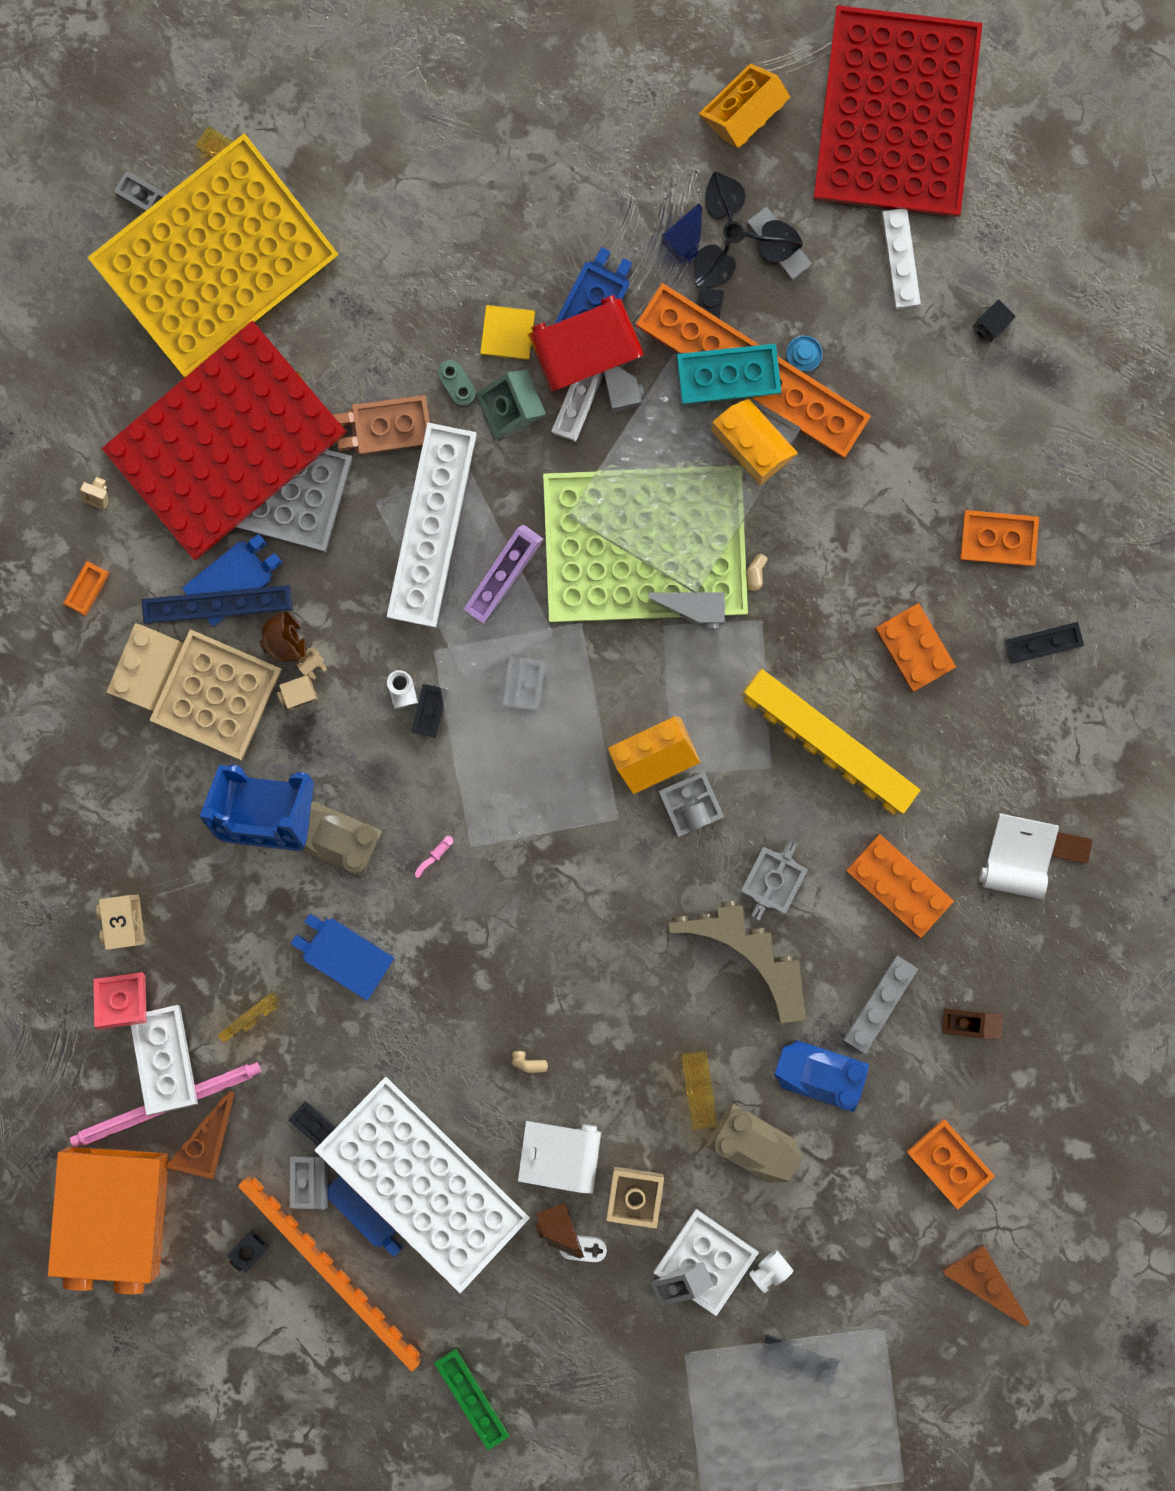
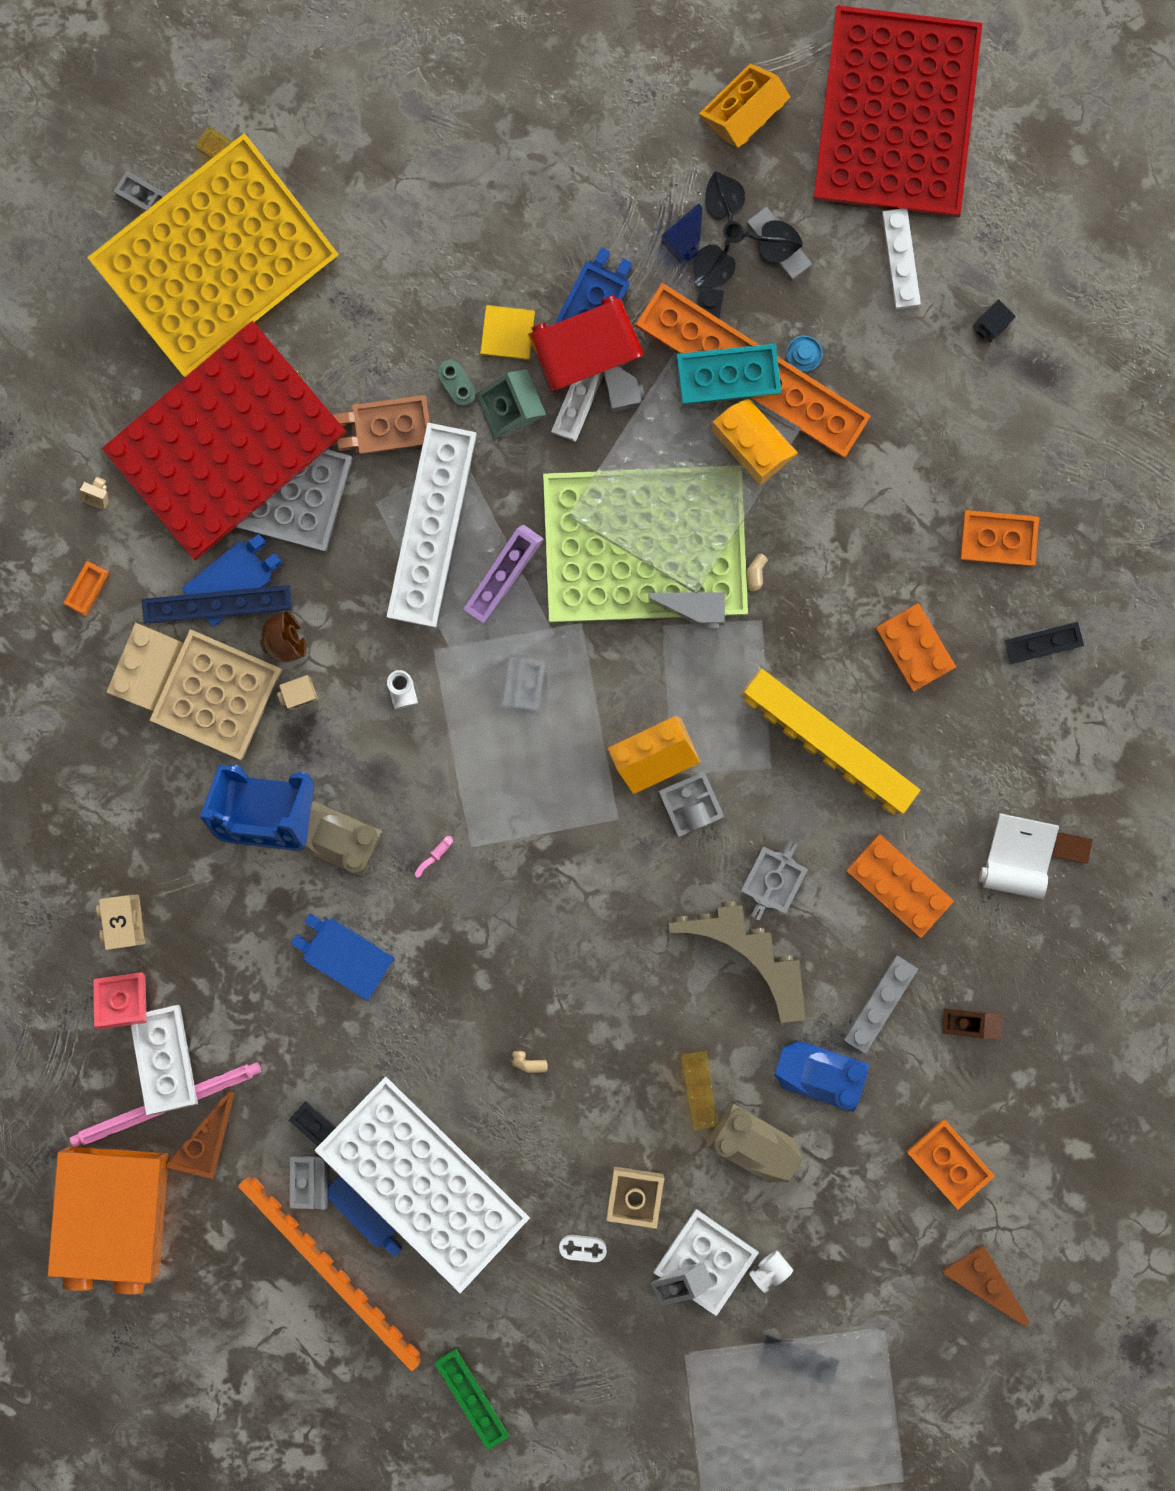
(248, 1020): clear yellow plate -> none
(253, 1242): black brick -> none
(310, 661): tan tile -> none
(428, 711): black plate -> none
(558, 1230): reddish brown slope -> none
(563, 1156): white door -> none

